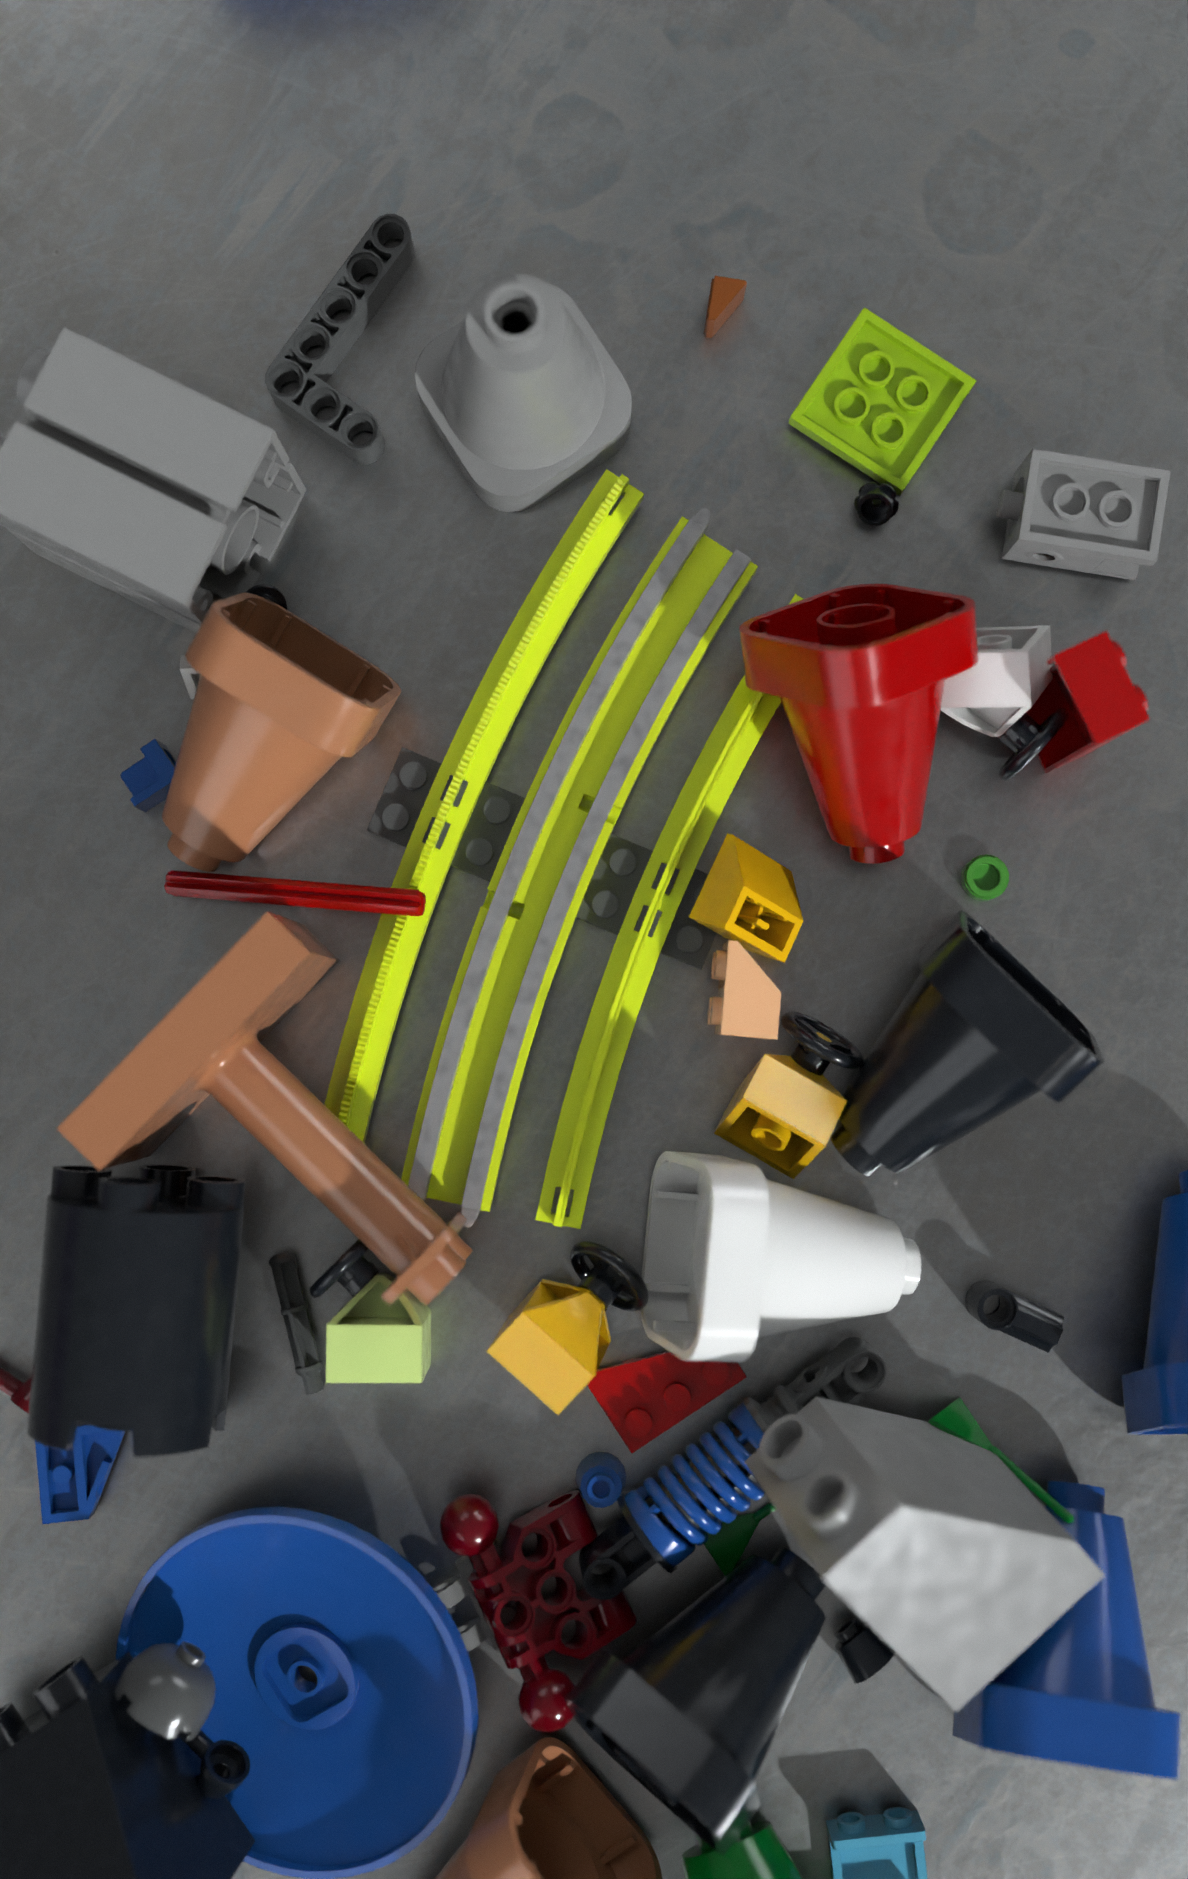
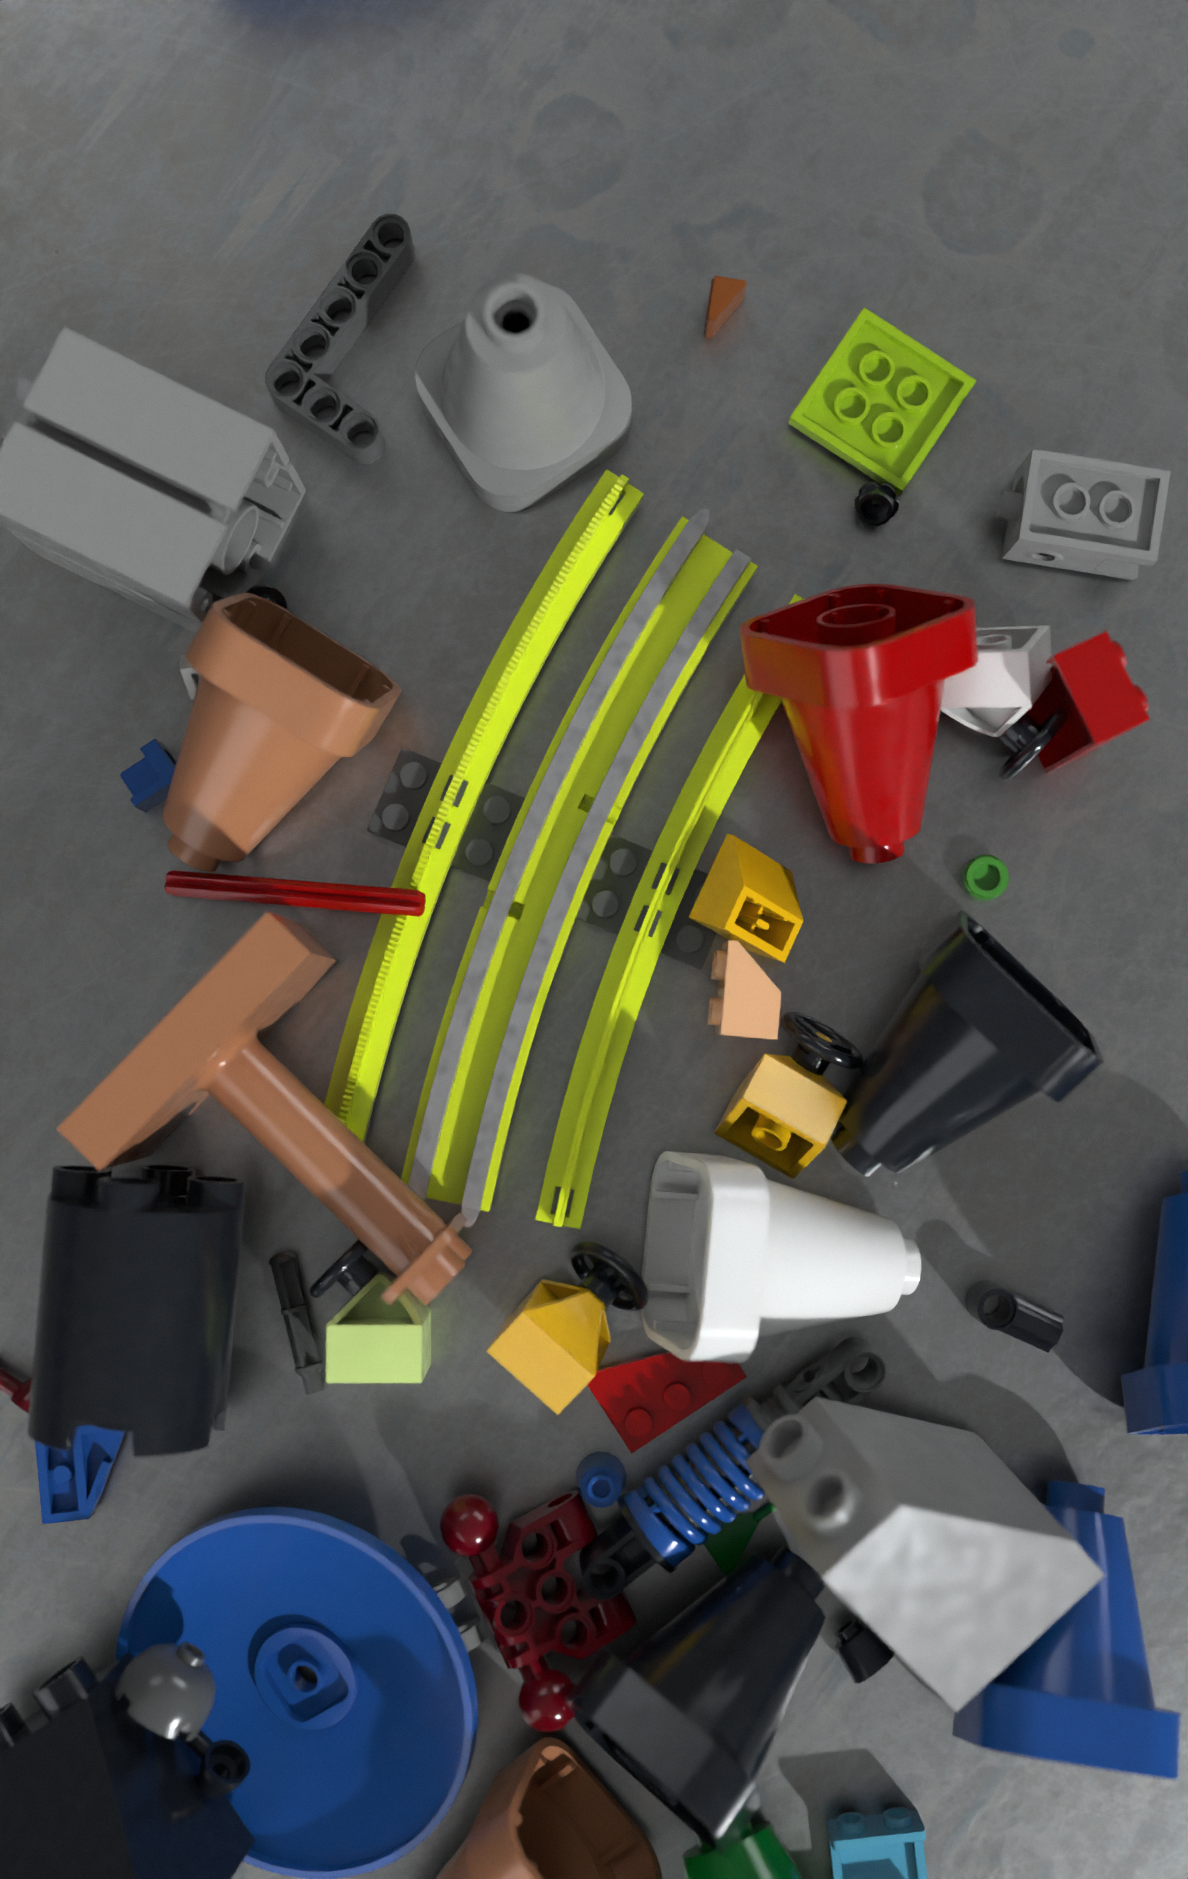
(960, 1423): green piece -> none

